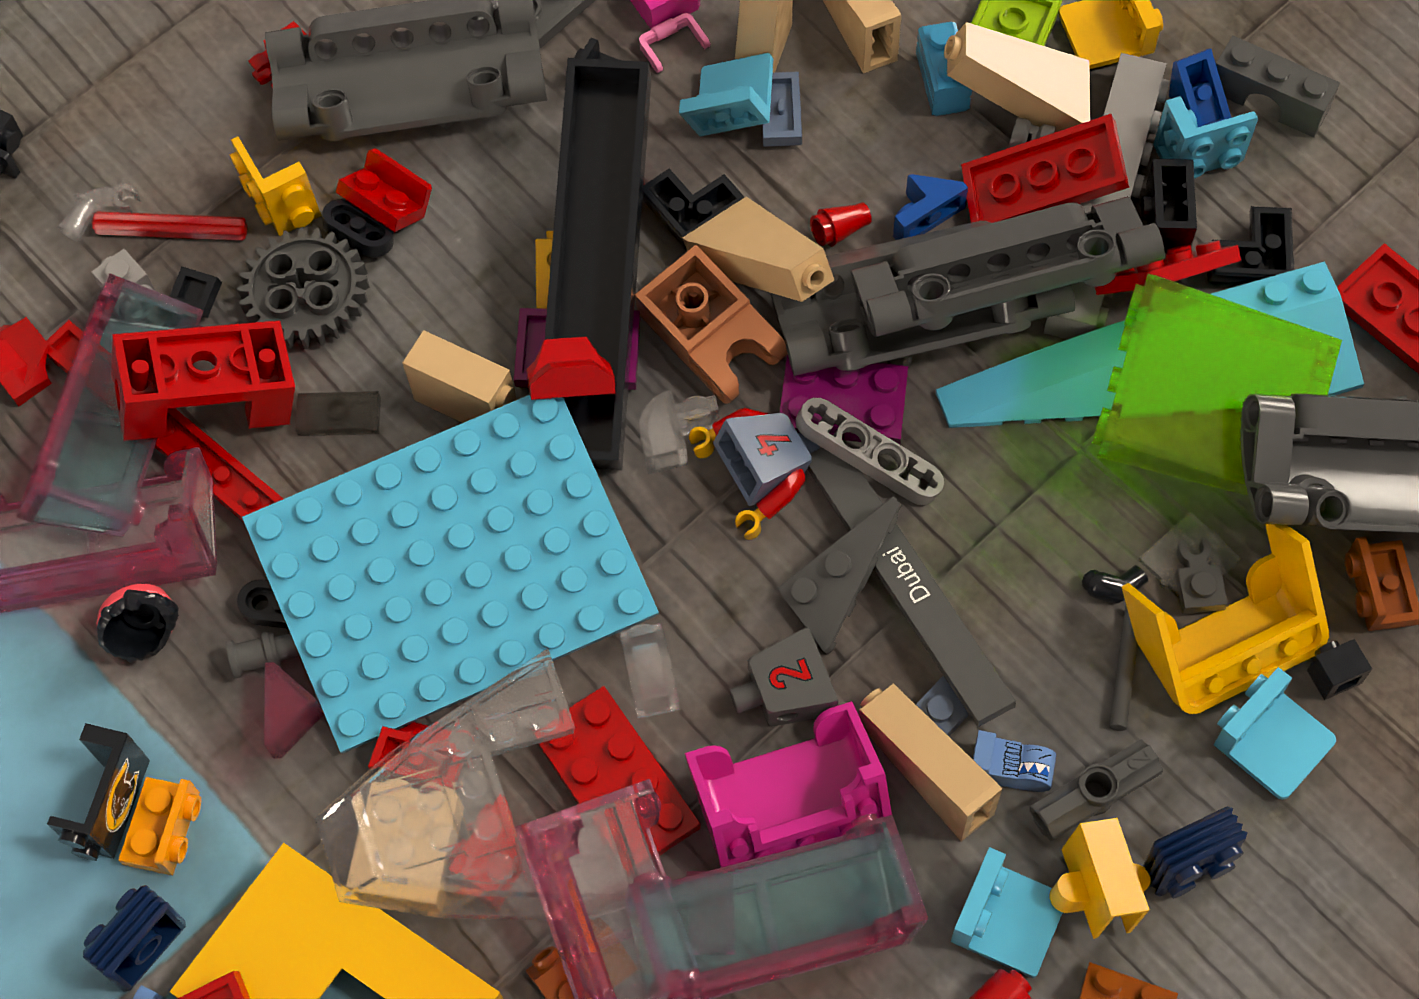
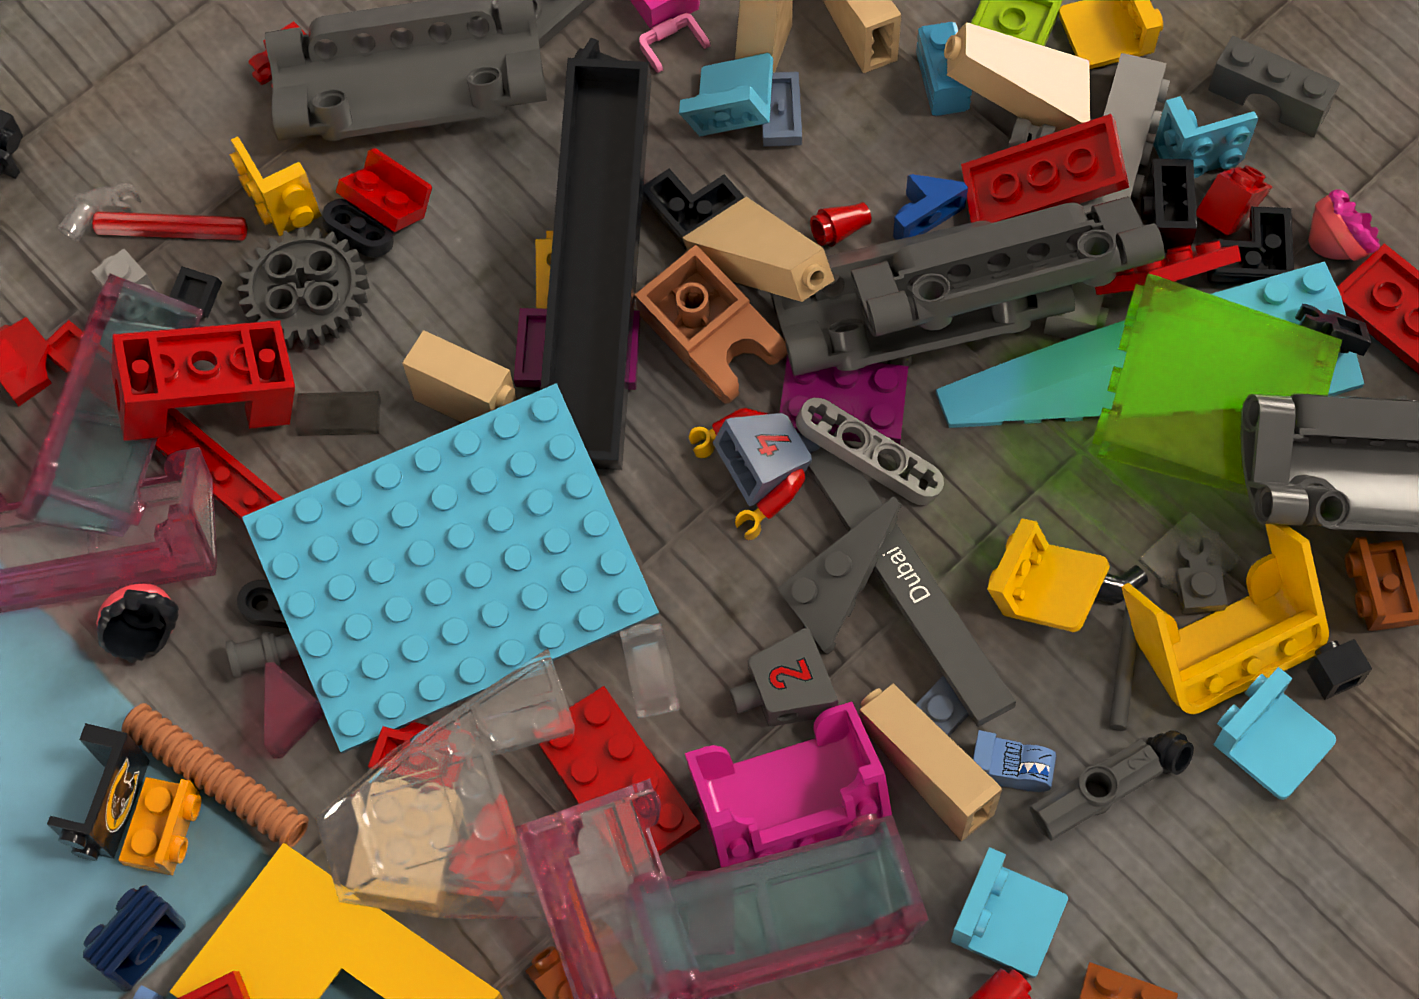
(214, 775): none -> nougat piece
(568, 370): red slope -> none
(666, 423): clear brick -> none
(1046, 581): none -> yellow bracket
(1101, 878): yellow piece -> none
(1173, 751): none -> black plate
(1194, 851): dark blue brick -> none
(1200, 87): blue slope -> none
(1231, 197): none -> red slope
(1340, 230): none -> coral hair
(1351, 331): none -> black plate

